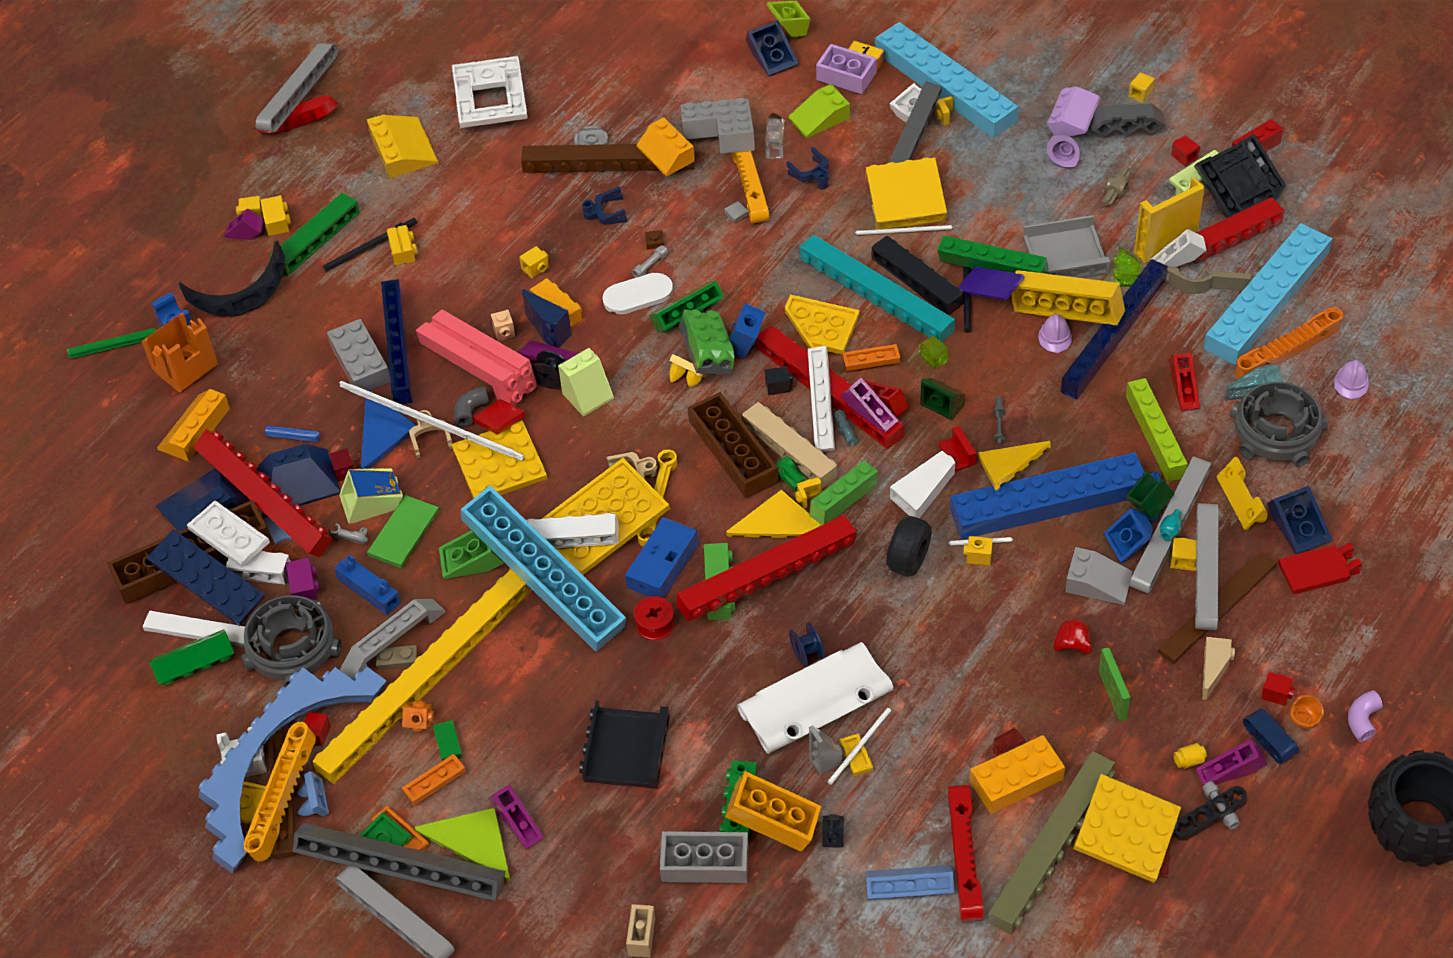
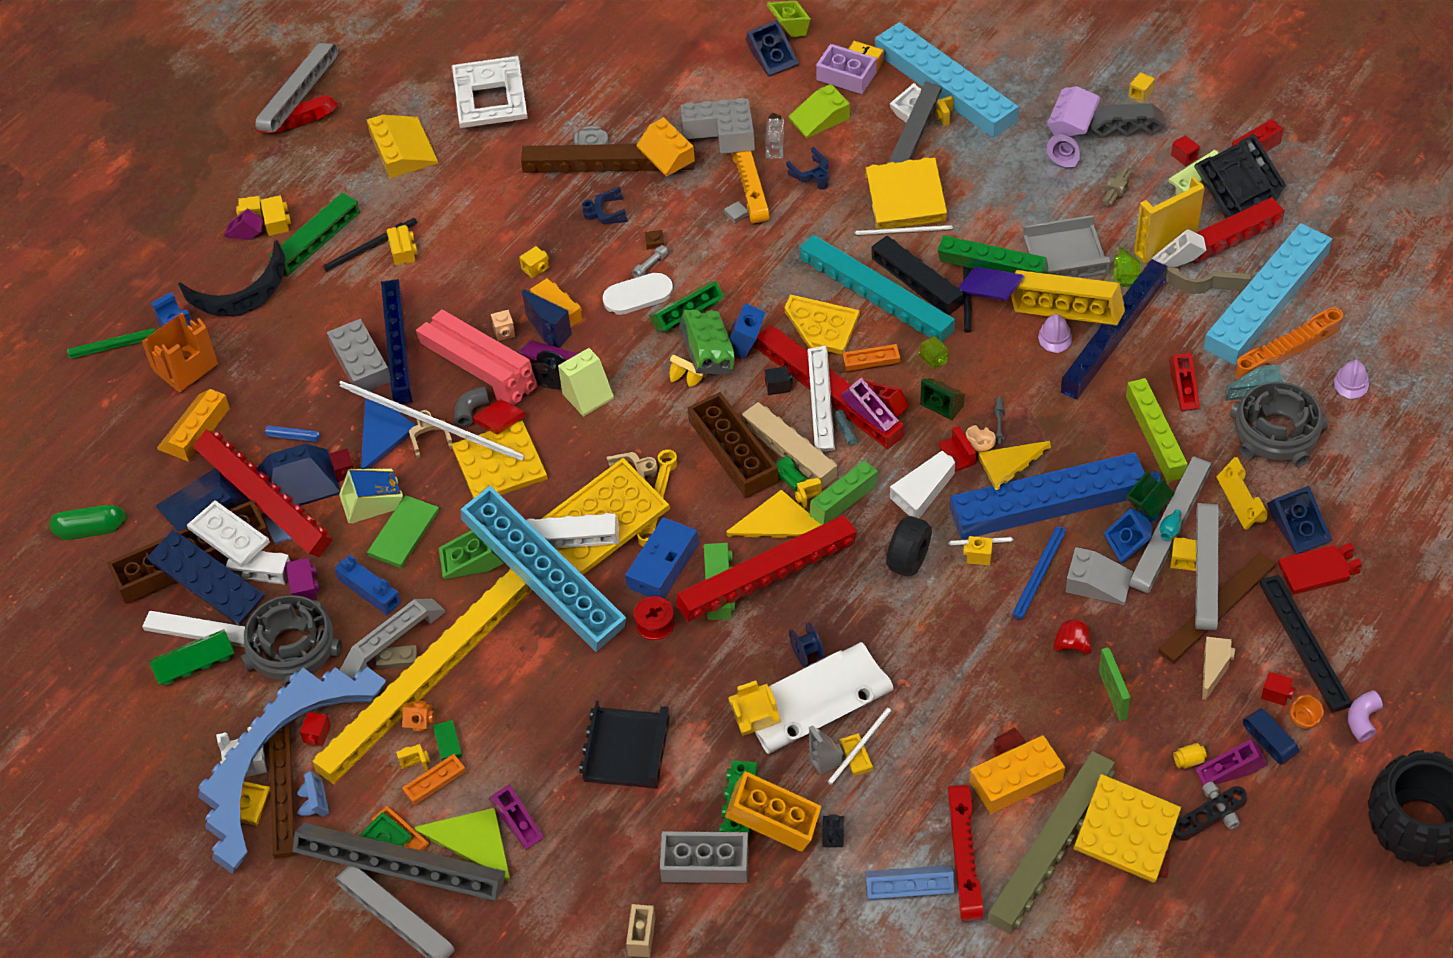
(87, 522): none -> green brick
(267, 819): light orange gear -> none
(356, 537): light grey piece -> none
(413, 755): none -> yellow bracket
(754, 707): none -> yellow panel
(980, 439): none -> light nougat hair
(1039, 573): none -> blue axle
(1305, 644): none -> black plate

